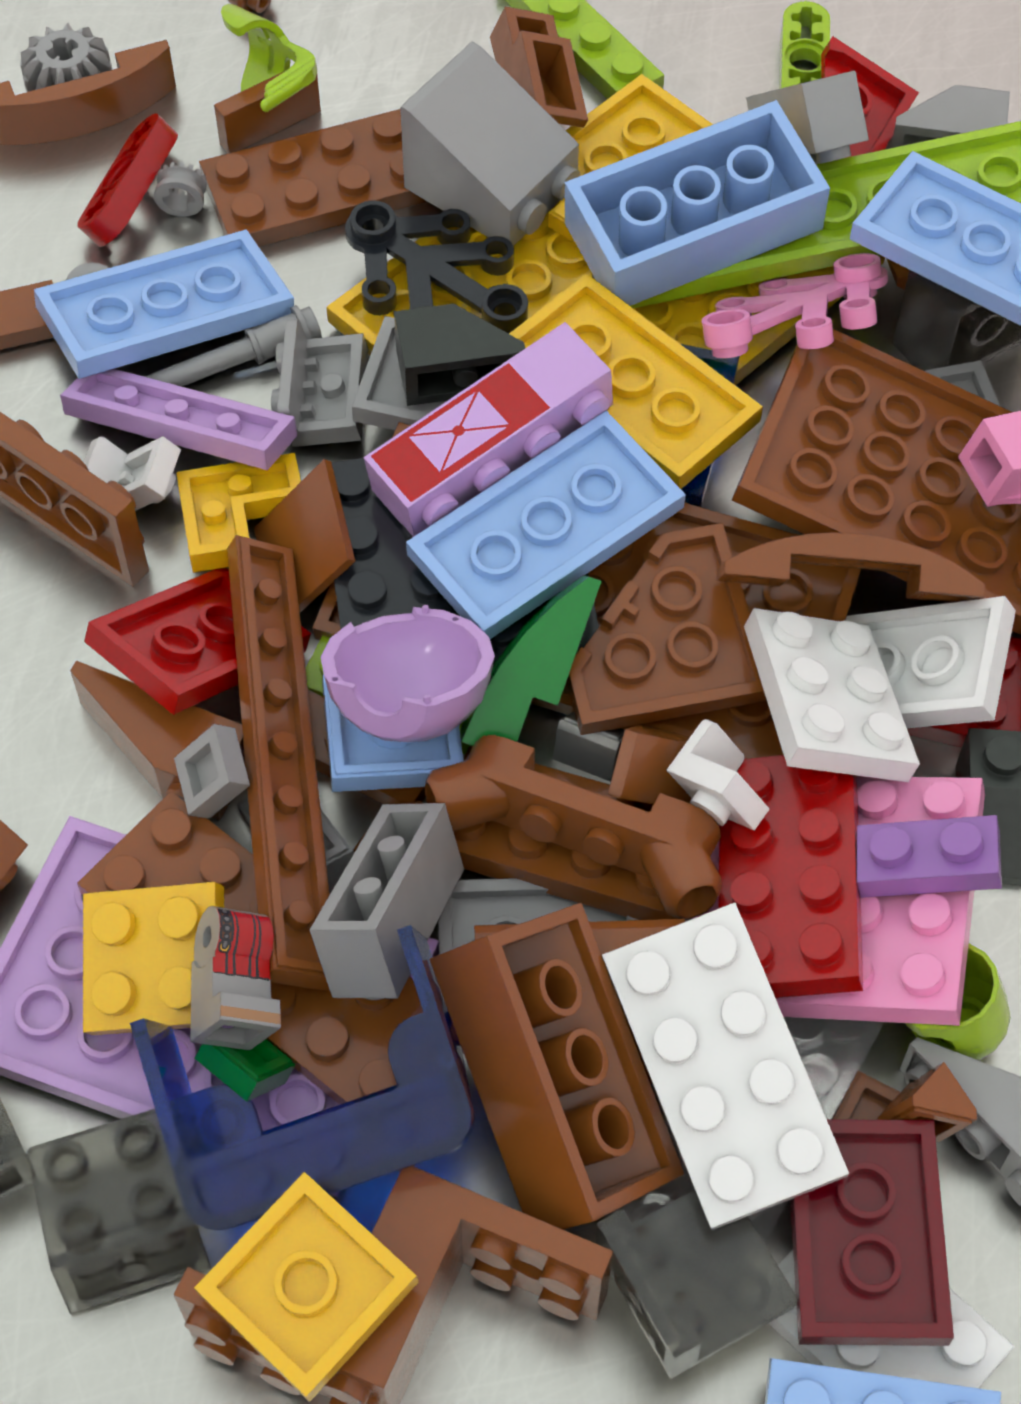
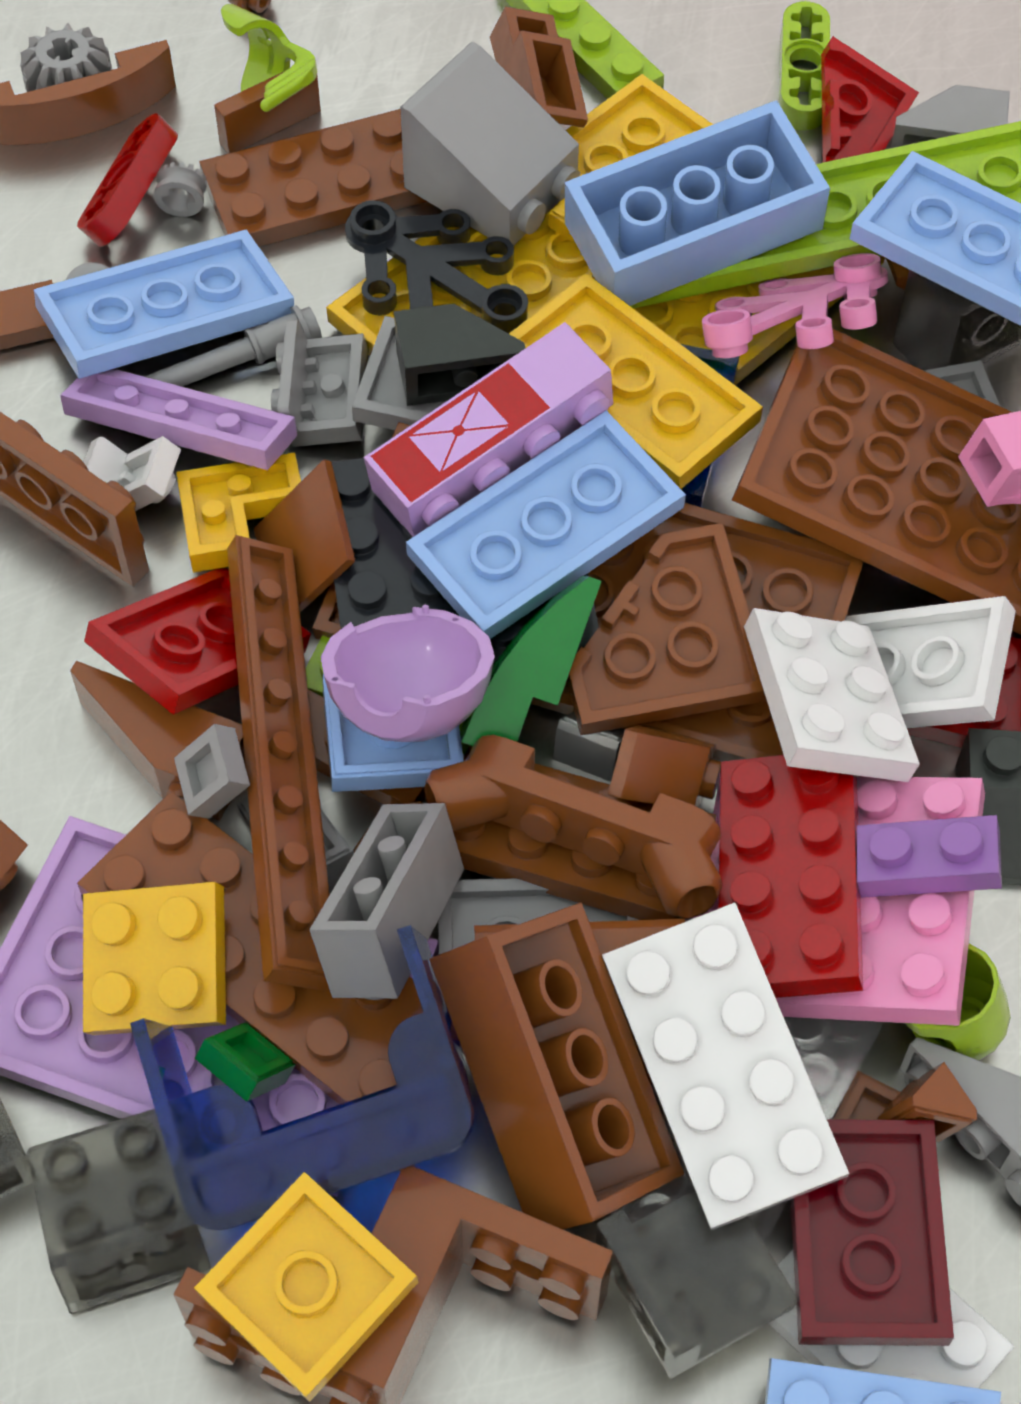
(232, 980): light grey leg -> none
(709, 776): white bracket -> none
(823, 113): light grey brick -> none
(928, 573): dark orange slope -> none

